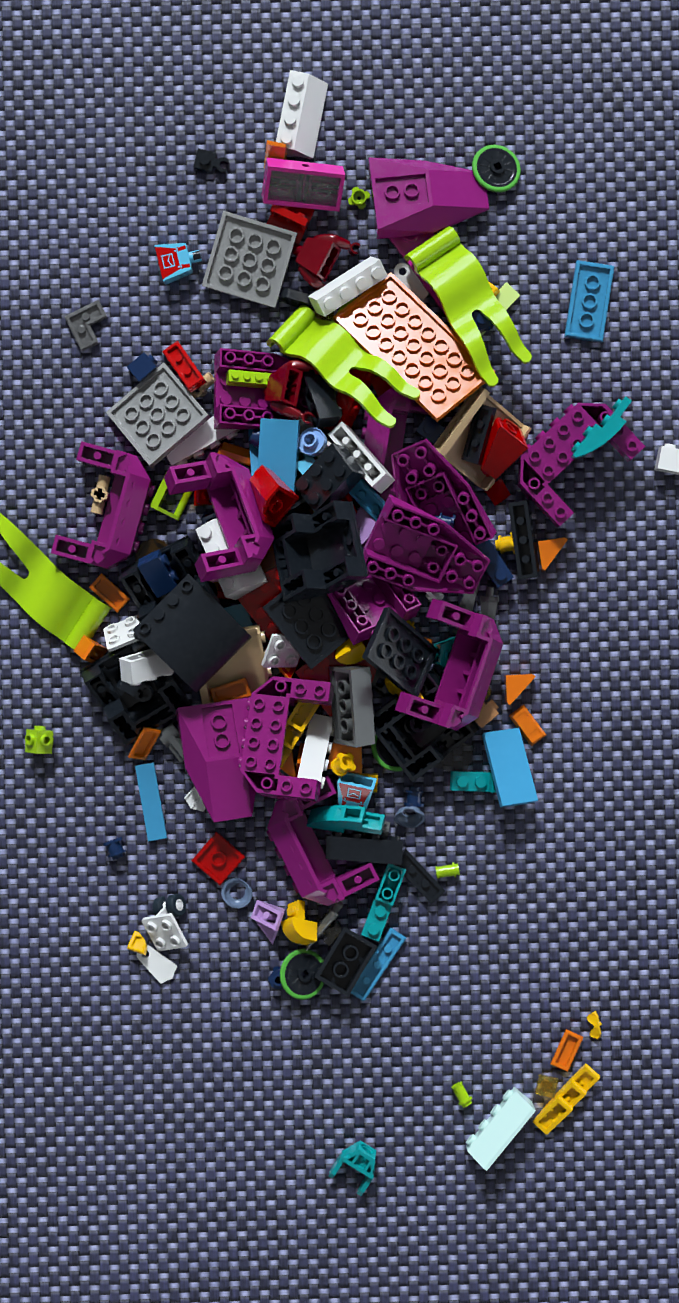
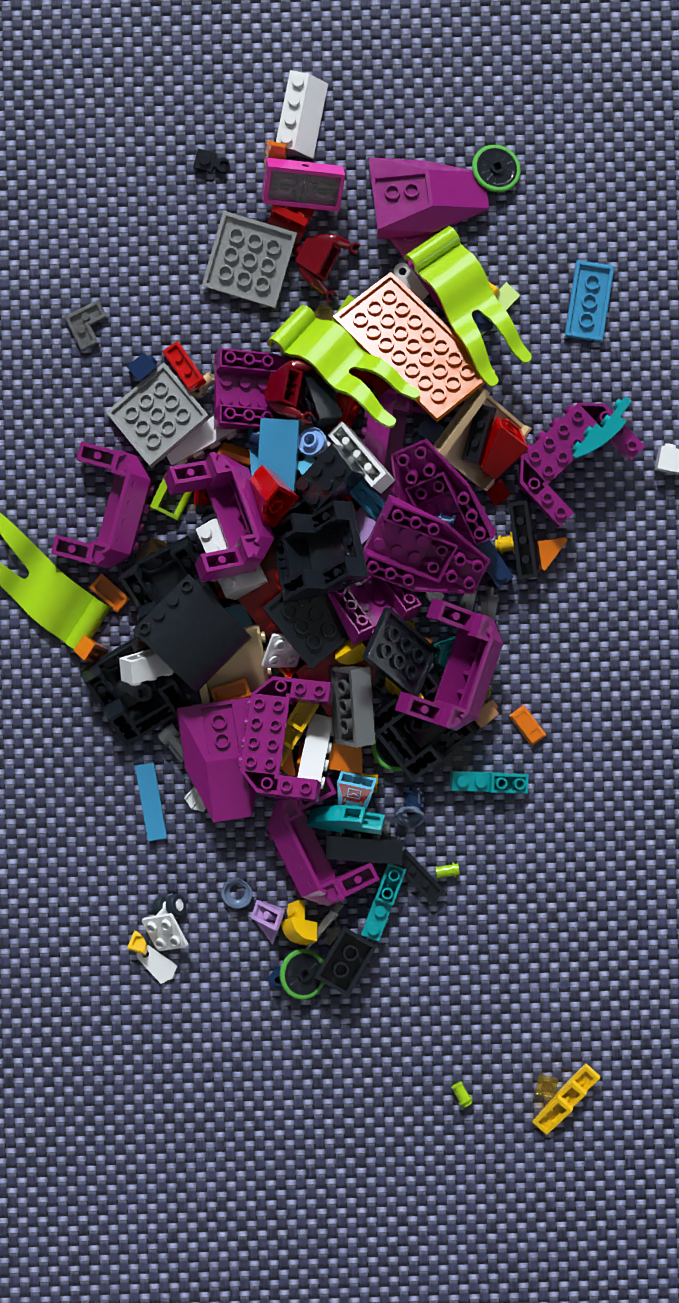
(39, 740): lime brick -> none
(102, 484): tan axle -> none
(115, 848): dark blue brick -> none
(120, 633): white bracket -> none
(144, 743): orange tile -> none
(158, 573): dark blue brick -> none
(176, 261): torso -> none
(218, 858): red tile -> none
(247, 378): lime piece -> none
(295, 298): black beam -> none
(342, 764): yellow brick -> none
(347, 286): white brick -> none
(356, 192): lime plate -> none
(360, 1157): teal piece -> none
(378, 963): dark azure tile -> none
(500, 1127): light aqua slope -> none
(509, 767): dark azure tile -> none
(515, 685): orange slope -> none
(566, 1050): orange tile -> none
(593, 1018): yellow piece -> none

